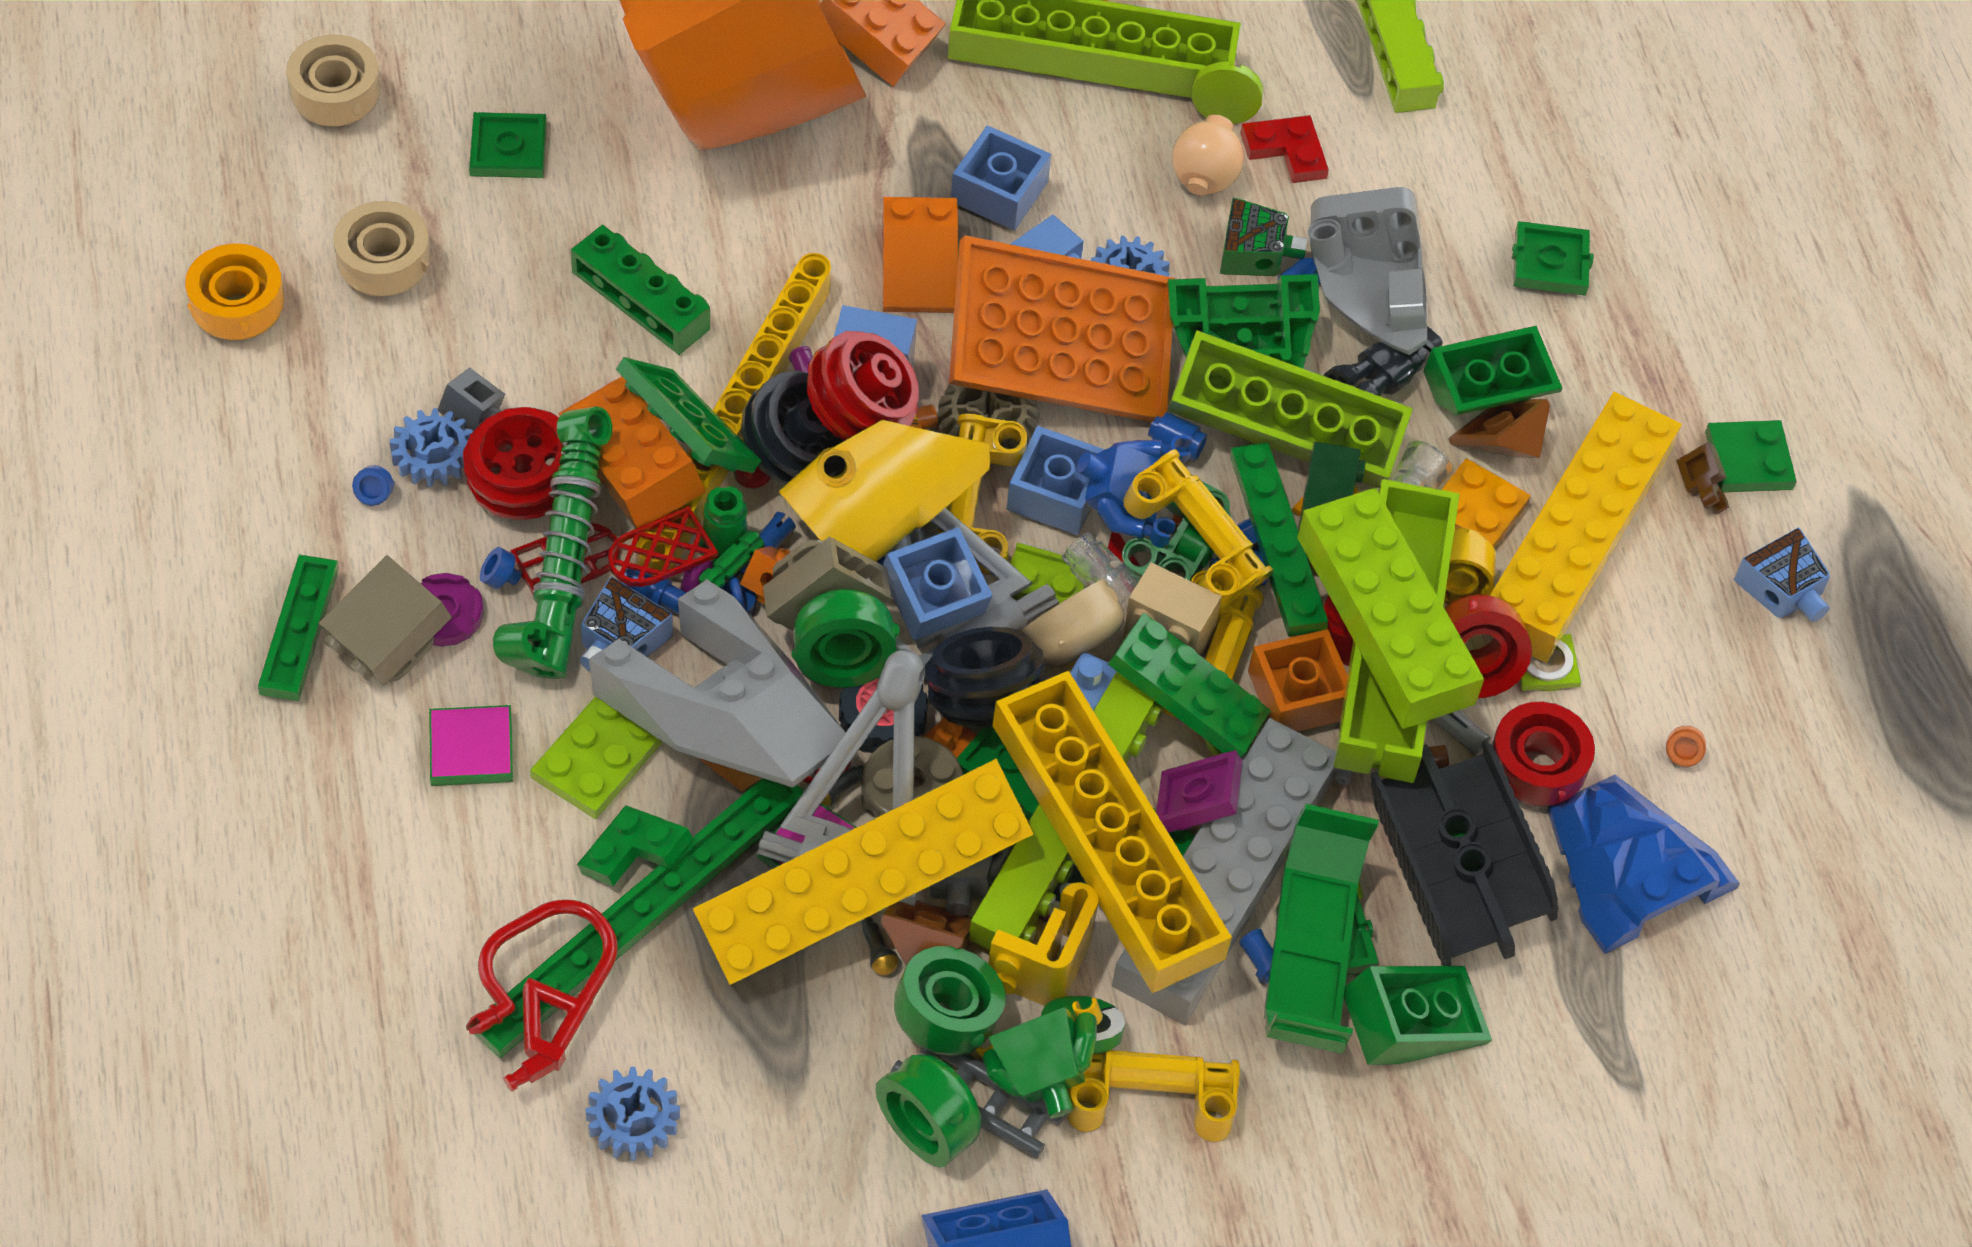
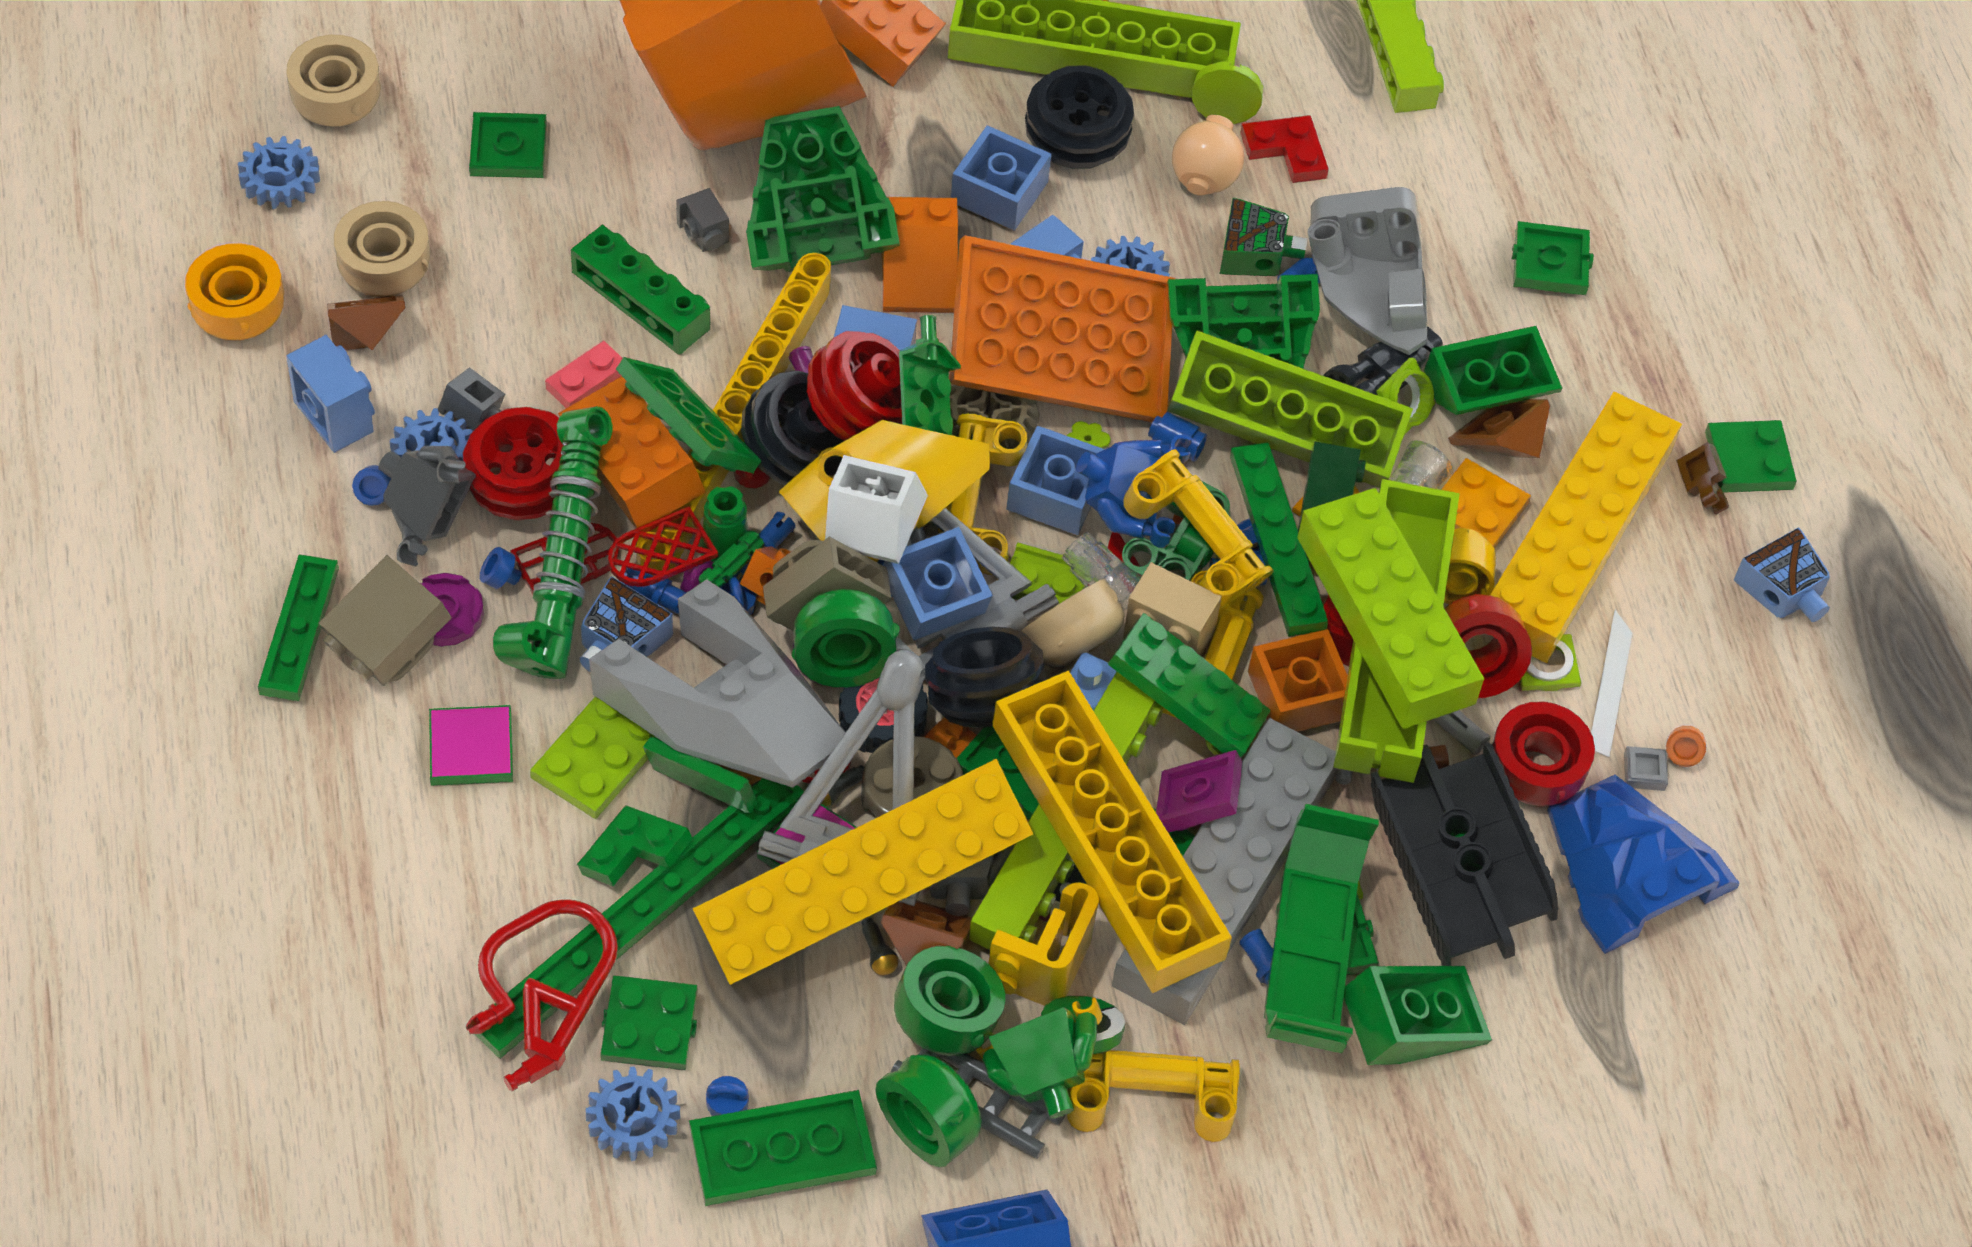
(279, 172): none -> medium blue gear
(331, 392): none -> medium blue brick
(363, 321): none -> dark orange slope
(424, 495): none -> dark grey torso
(584, 375): none -> coral plate
(649, 1022): none -> green plate
(701, 775): none -> green tile
(703, 219): none -> dark grey brick
(726, 1096): none -> blue tile
(782, 1147): none -> green plate
(816, 195): none -> green wedge
(874, 507): none -> white slope
(926, 381): none -> green plate
(1079, 116): none -> black wheel
(1090, 434): none -> lime plant
(1421, 391): none -> lime piece
(1611, 685): none -> white sticker
(1646, 768): none -> light grey tile

